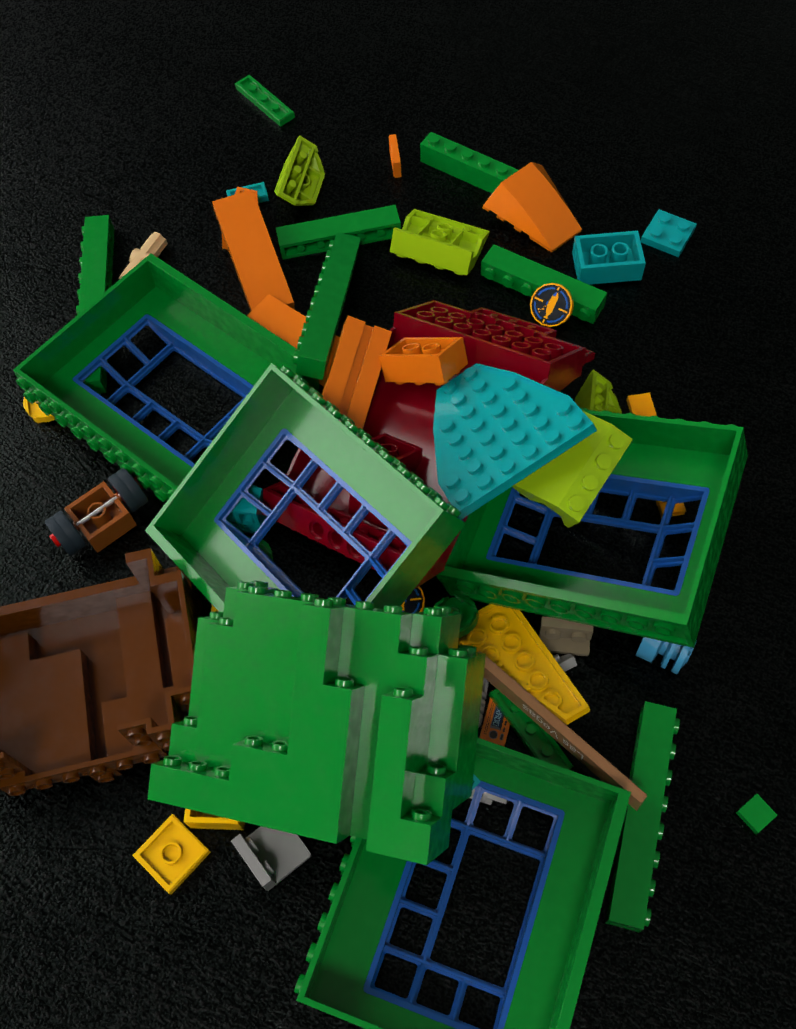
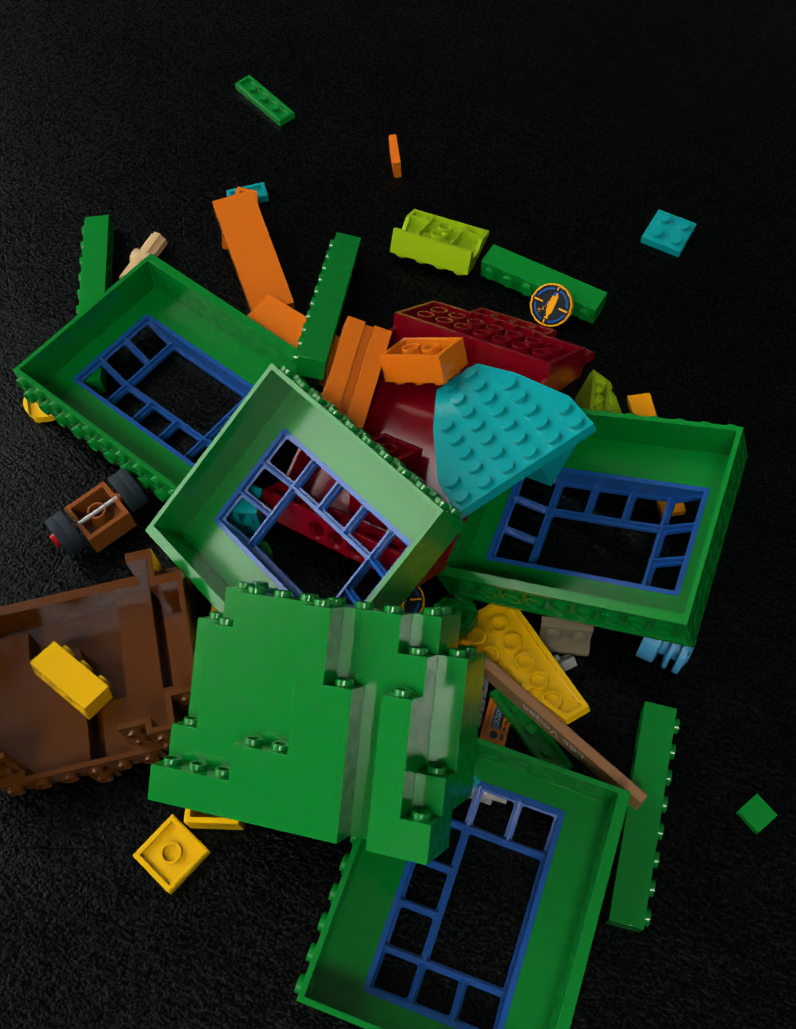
(72, 679): none -> yellow brick
(271, 854): light grey bracket -> none
(301, 174): lime wedge -> none
(315, 235): green brick -> none
(464, 162): green brick -> none
(535, 207): orange wedge -> none
(578, 474): lime piece -> none
(608, 257): teal brick -> none

